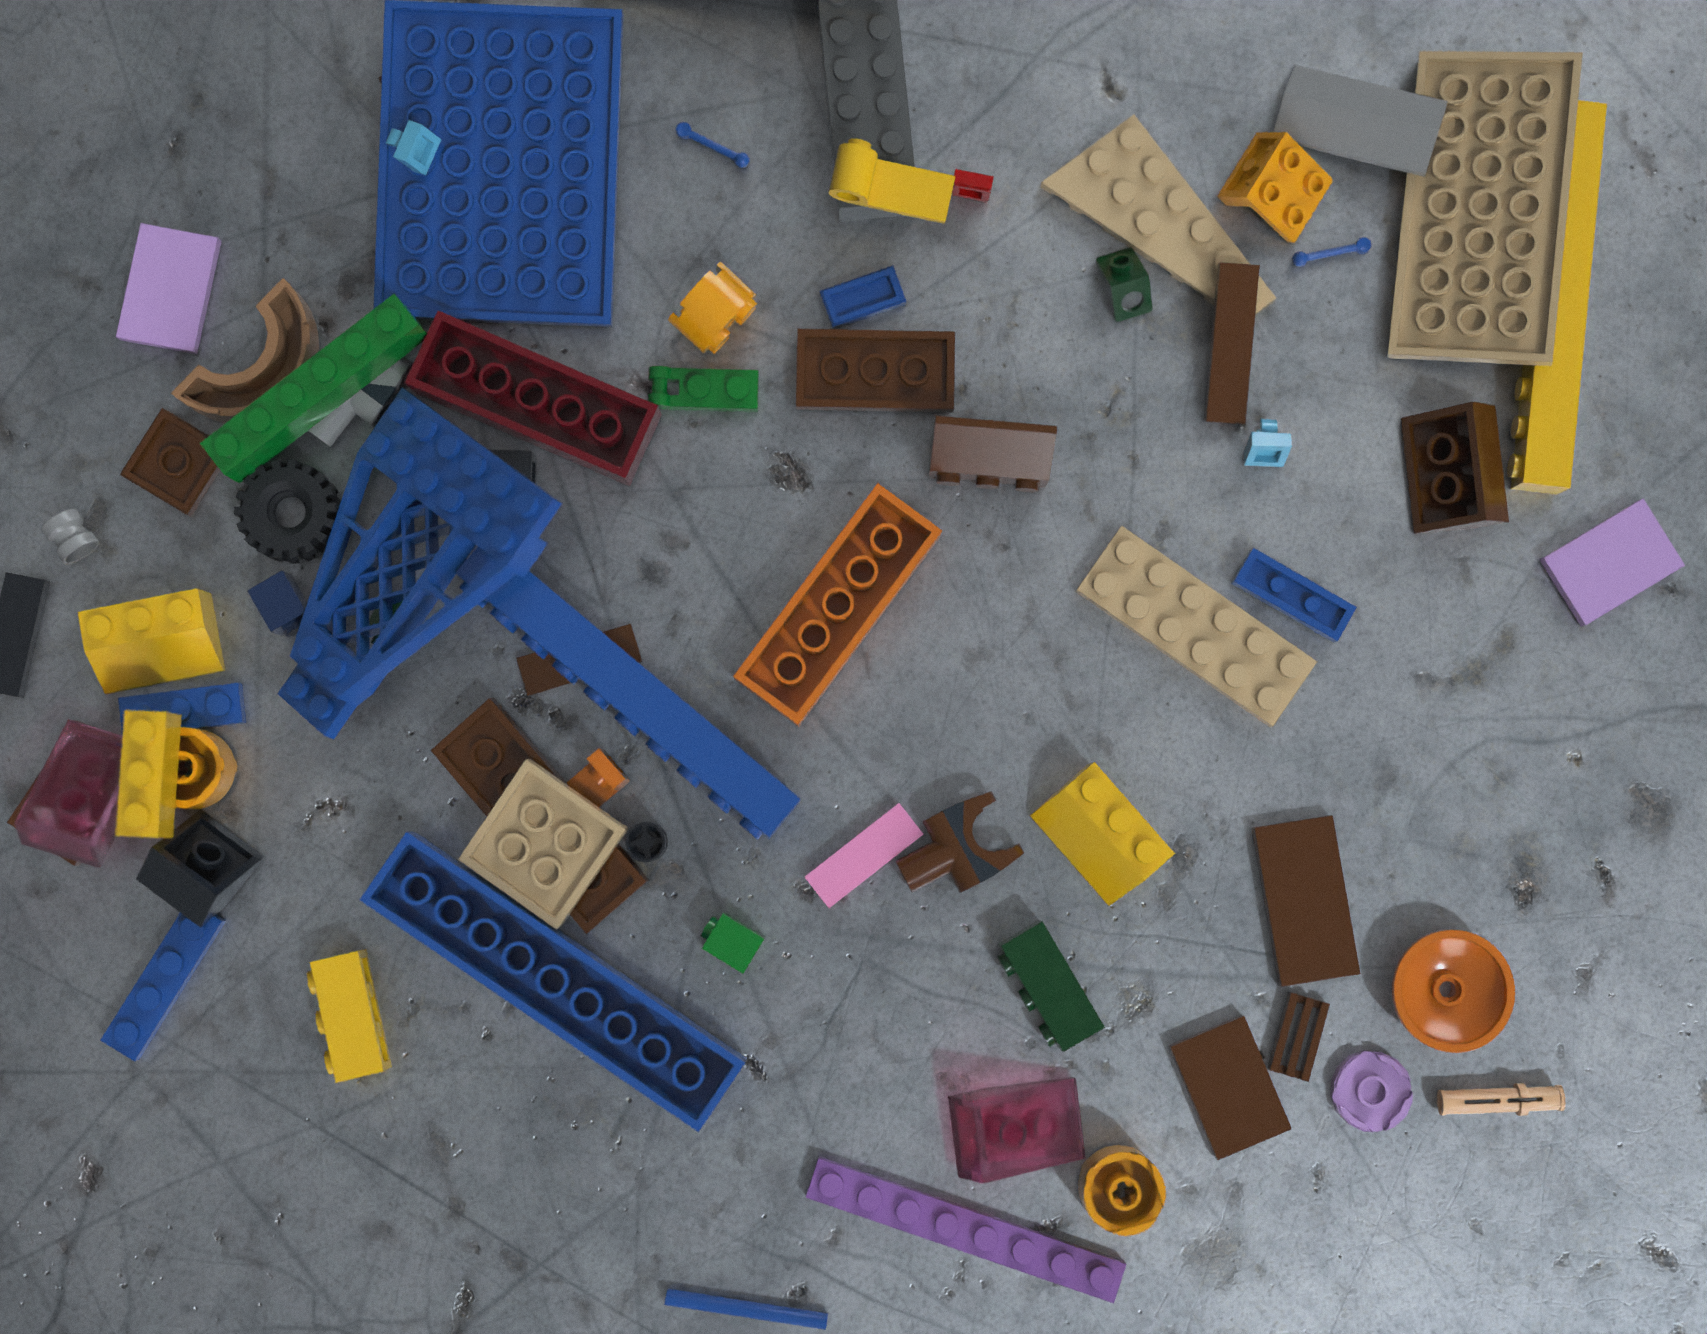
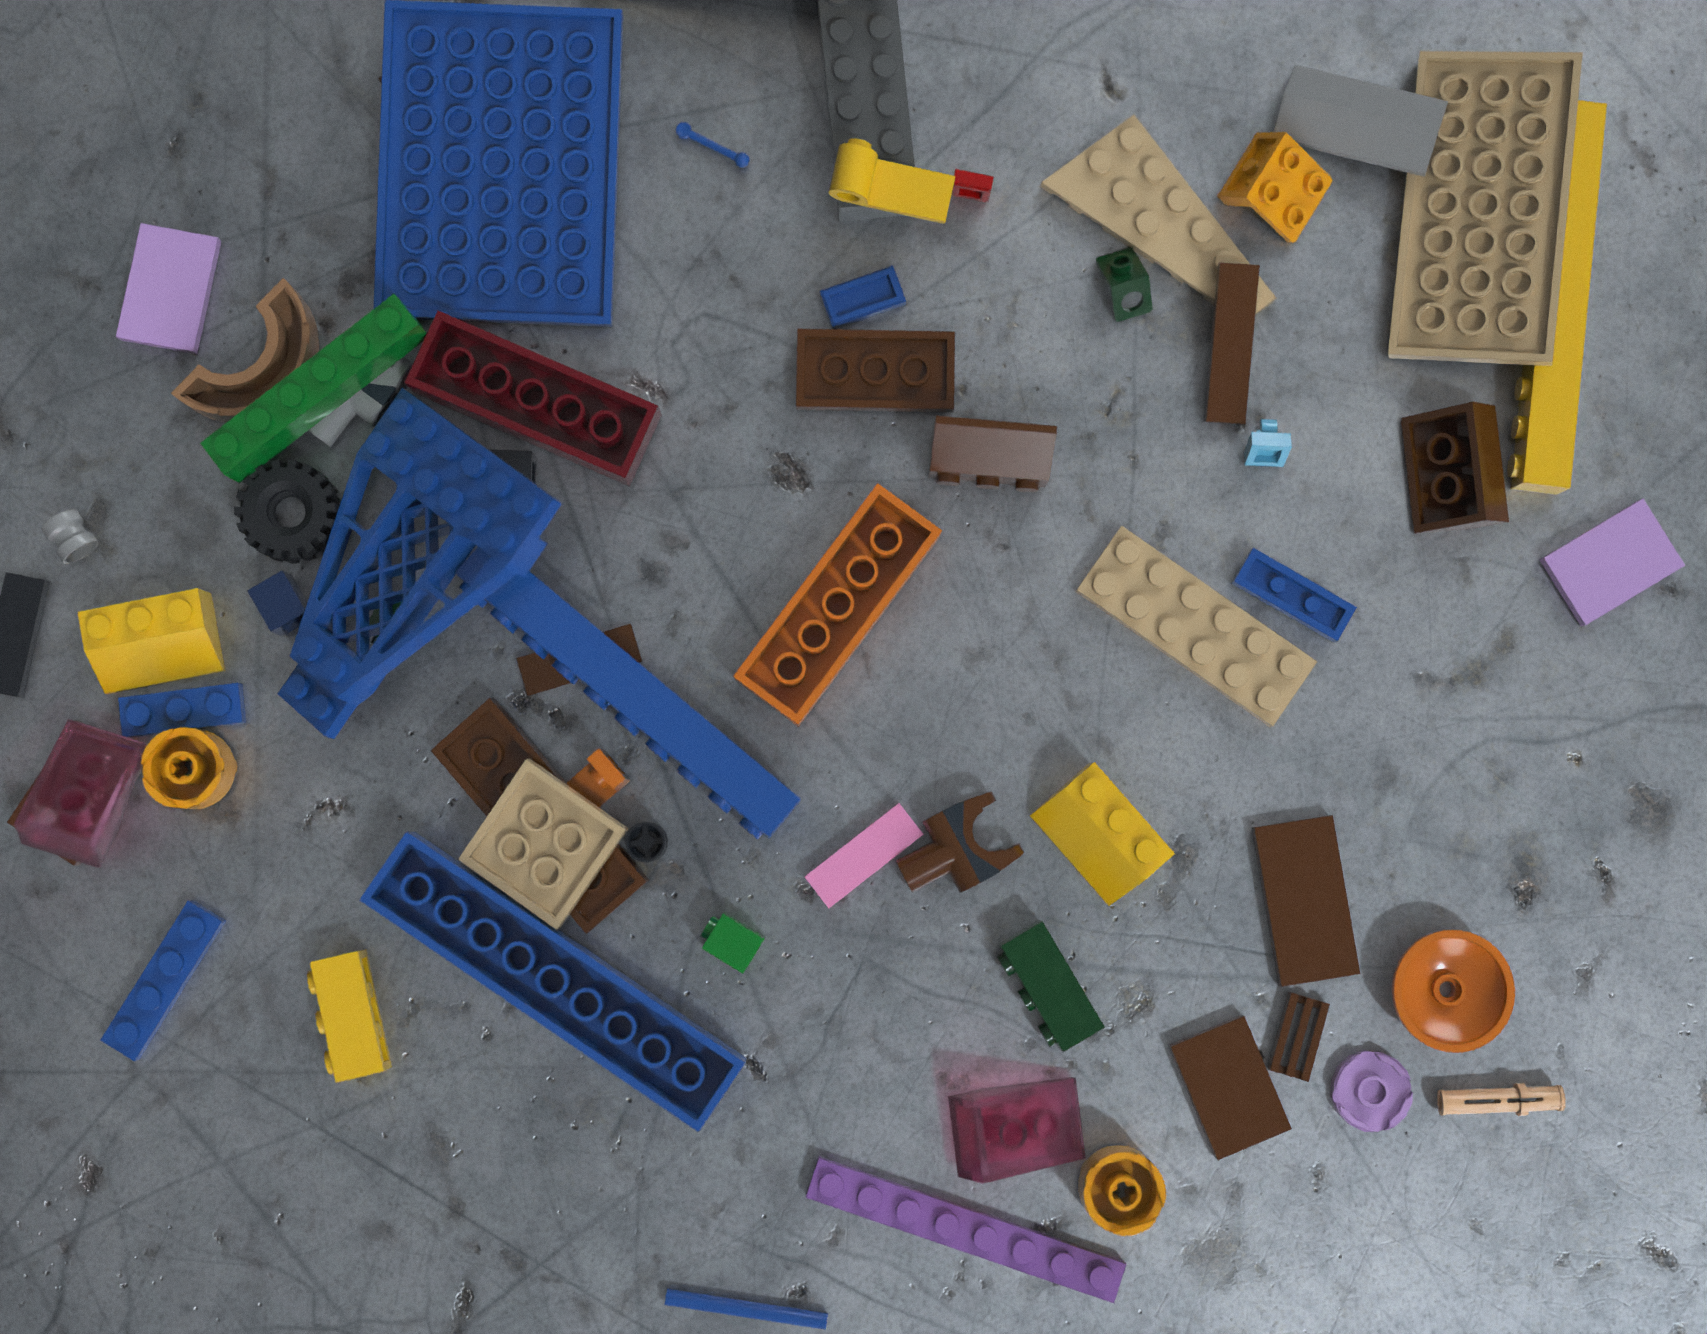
(148, 774): yellow brick -> none
(172, 463): reddish brown tile -> none
(198, 867): black slope -> none
(414, 146): medium azure tile -> none
(705, 389): green plate -> none
(713, 308): light orange brick -> none
(1361, 246): blue hinge -> none

